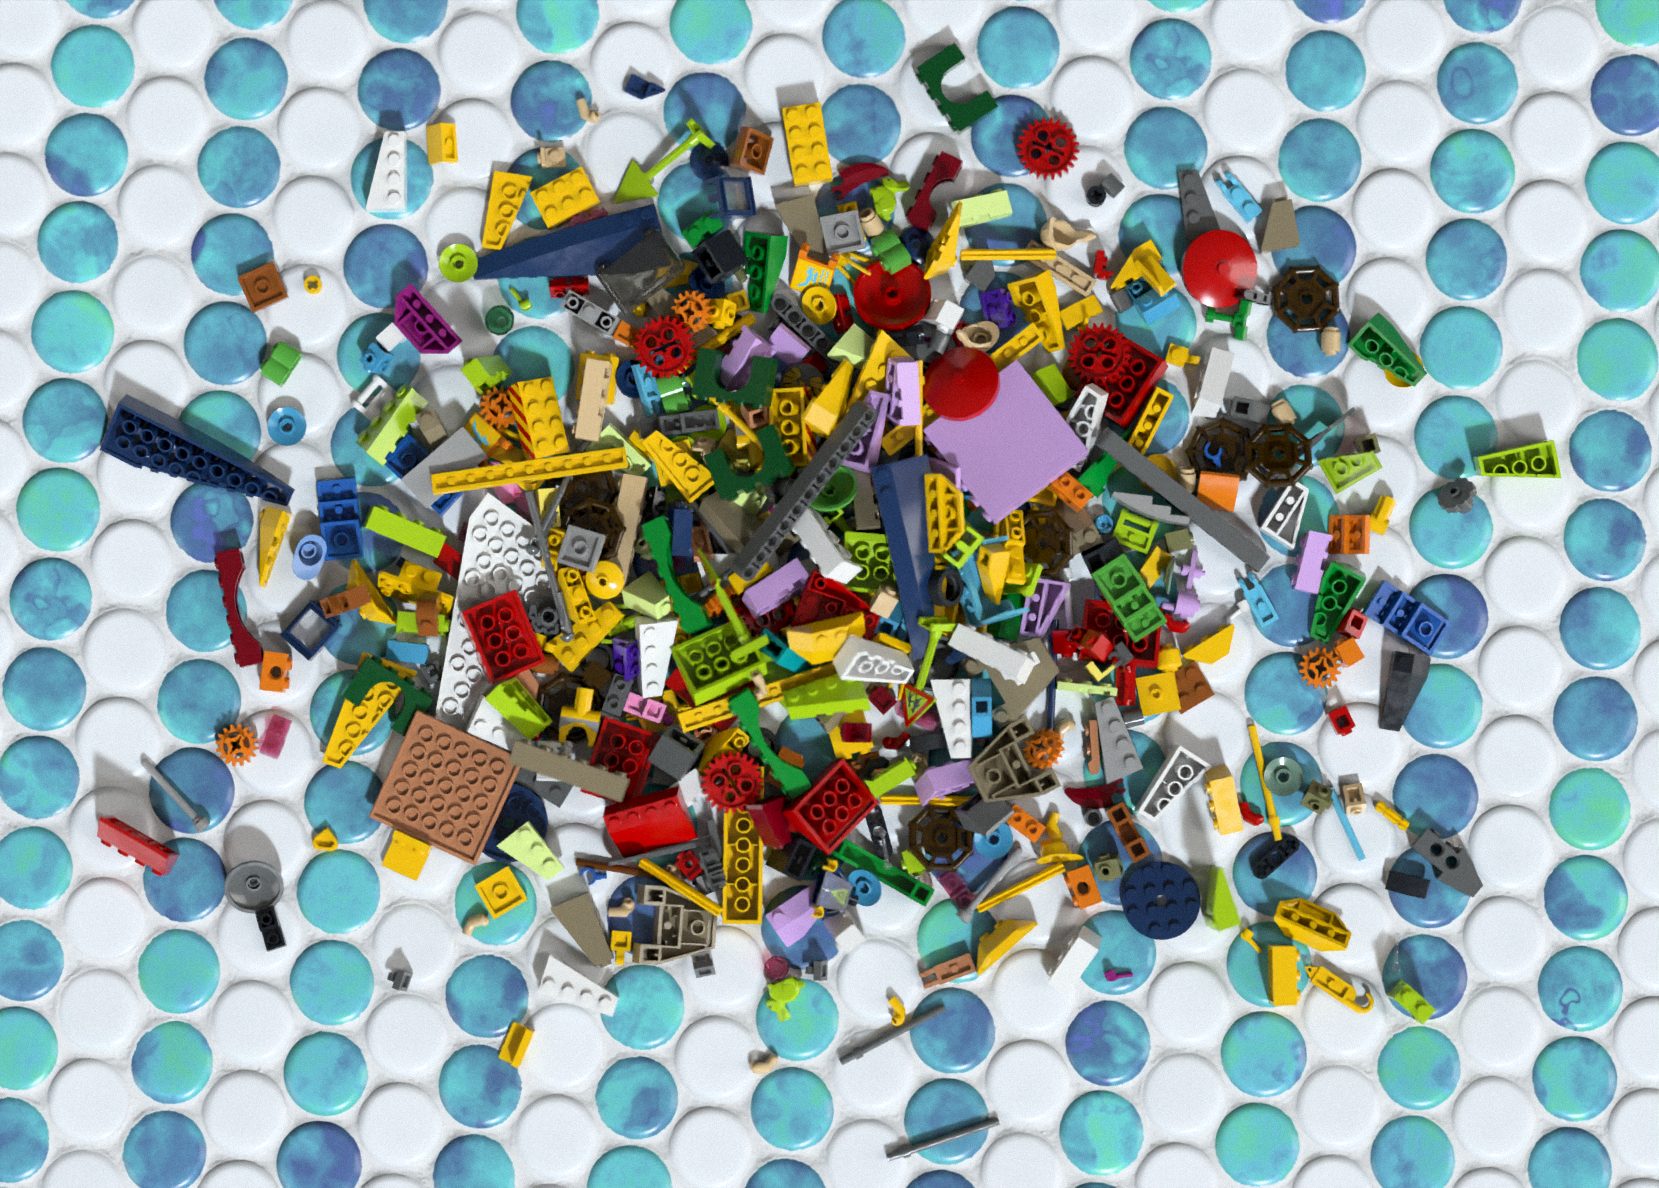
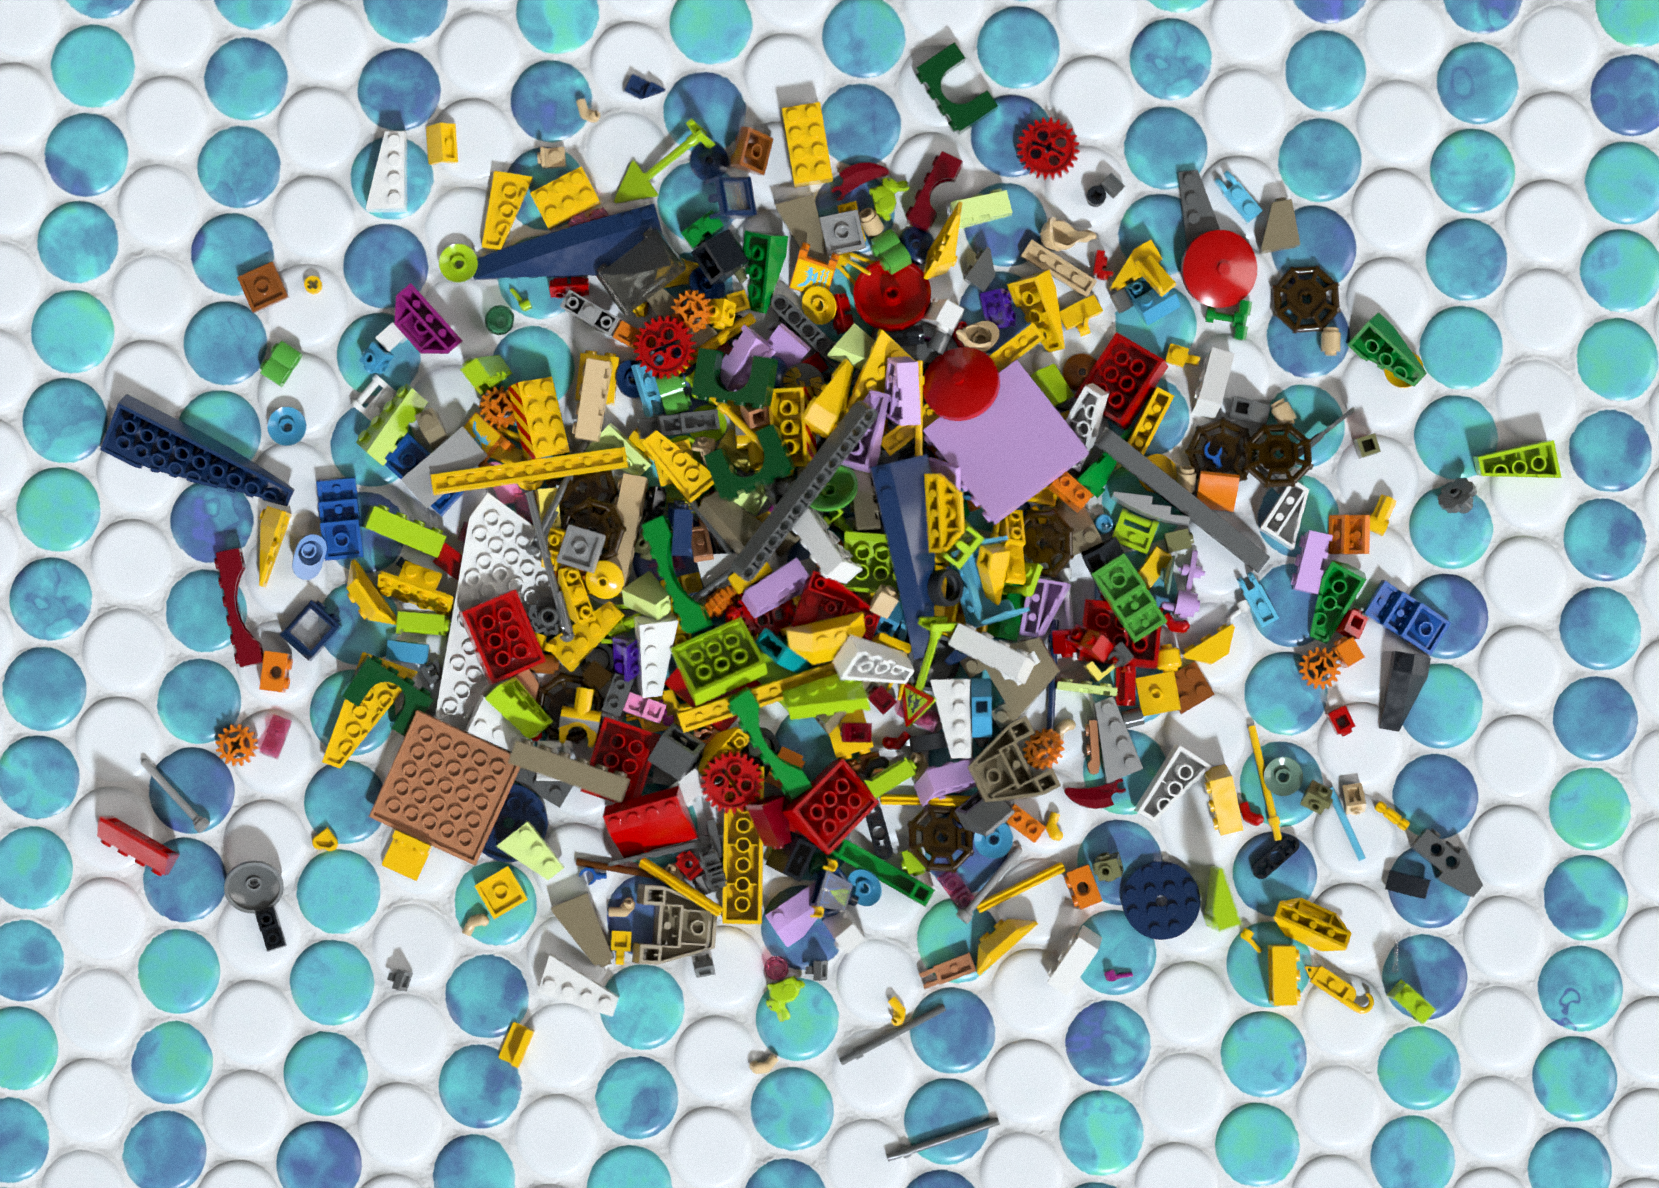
(345, 601): dark orange arch -> none
(427, 612): dark orange brick -> none
(747, 645): lime piece -> none
(761, 690): tan arm -> none
(887, 865): clear hinge -> none
(1008, 254): yellow axle -> none
(1057, 851): yellow piece -> none
(1100, 817): dark grey beam -> none
(1101, 337): red gear -> none
(1127, 832): dark orange arch -> none
(1255, 297): piece -> none
(1349, 469): lime wing -> none

